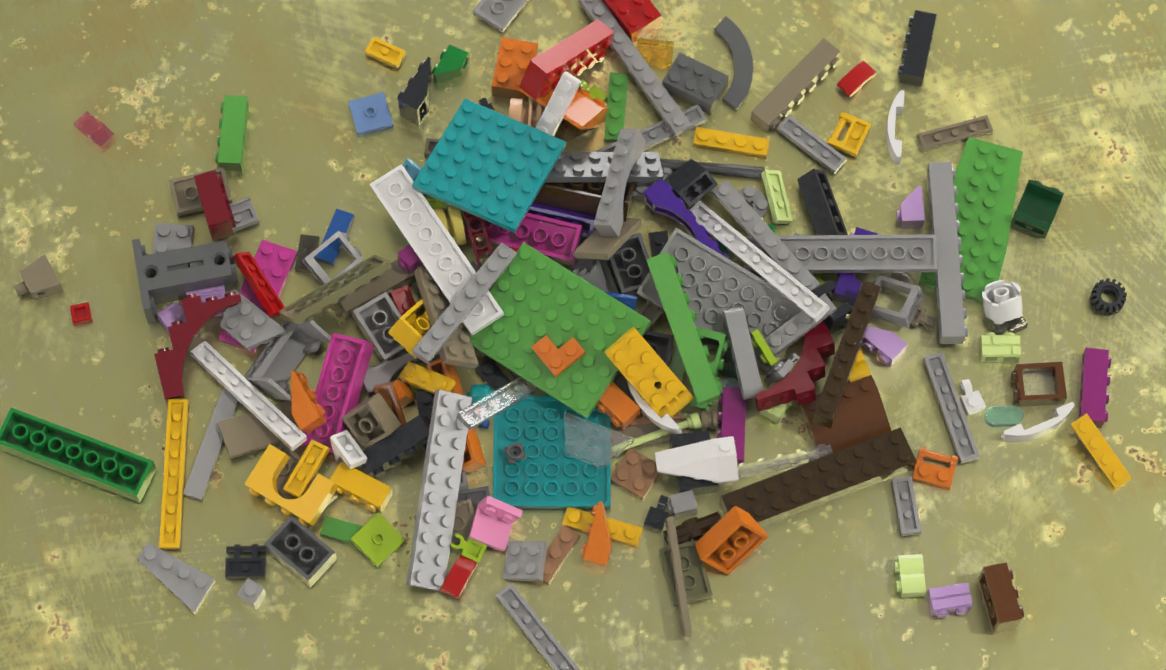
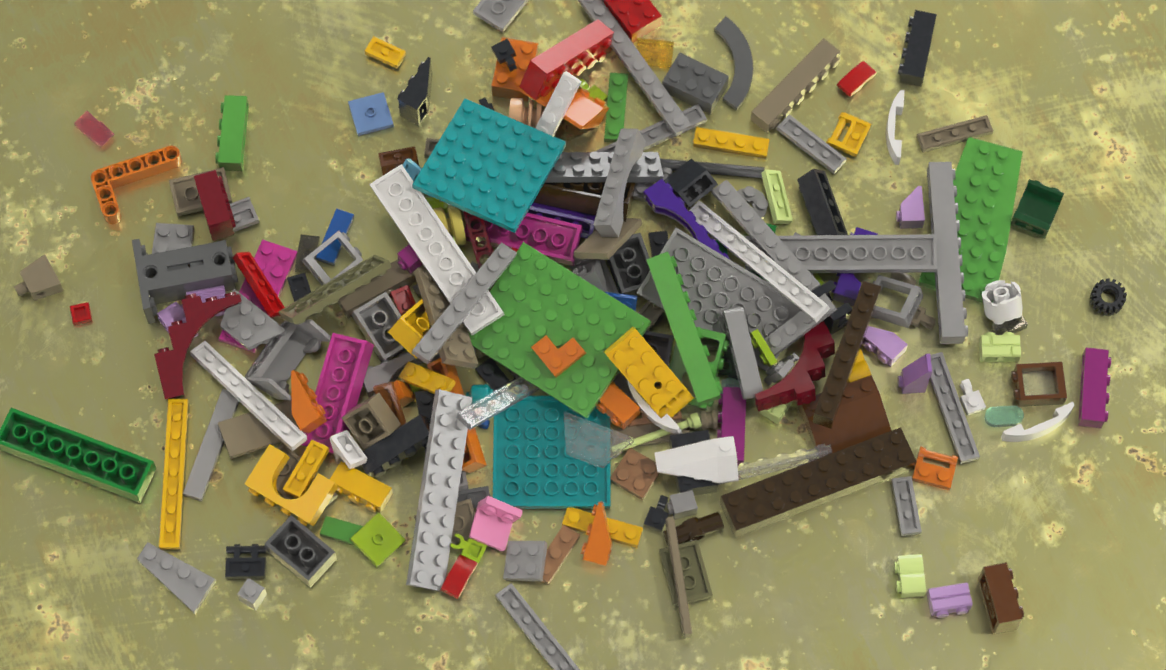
(129, 176): none -> orange beam
(299, 286): none -> black plate
(392, 159): none -> reddish brown bracket
(451, 65): green slope -> none
(504, 53): none -> black plate
(509, 450): dark grey plate -> none
(730, 540): orange slope -> none
(916, 376): none -> medium lavender slope
(1100, 451): yellow plate -> none

